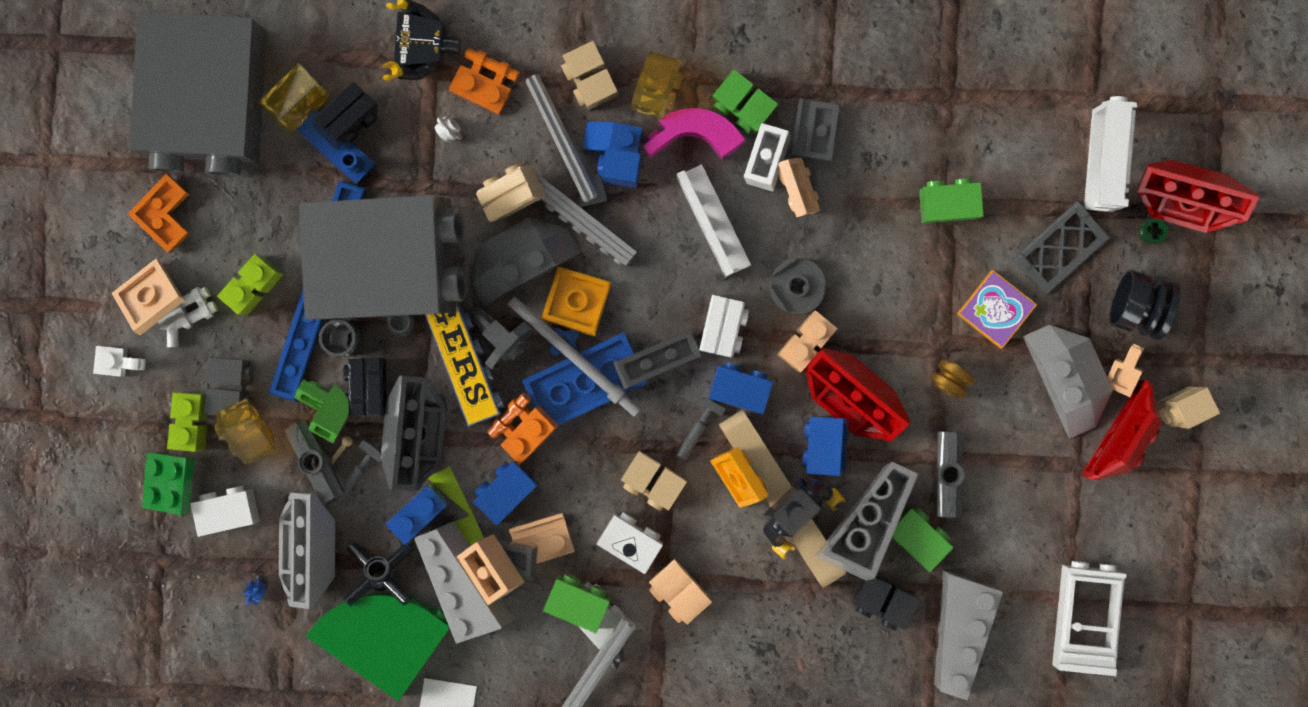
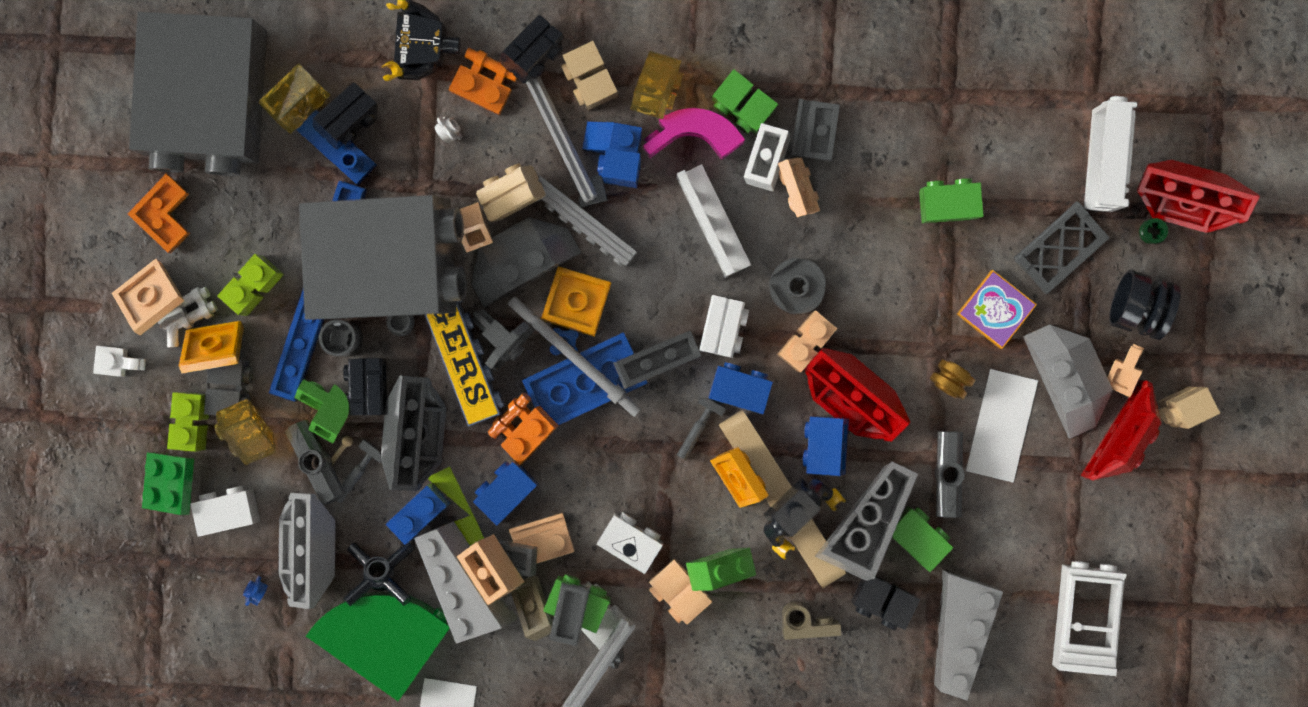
(211, 346): none -> light orange tile
(475, 228): none -> light nougat brick
(530, 605): none -> dark tan plate
(532, 49): none -> black brick
(569, 613): none -> dark grey tile
(665, 488): tan piece -> none
(721, 569): none -> bright green brick
(822, 627): none -> dark tan plate
(1001, 425): none -> white sticker

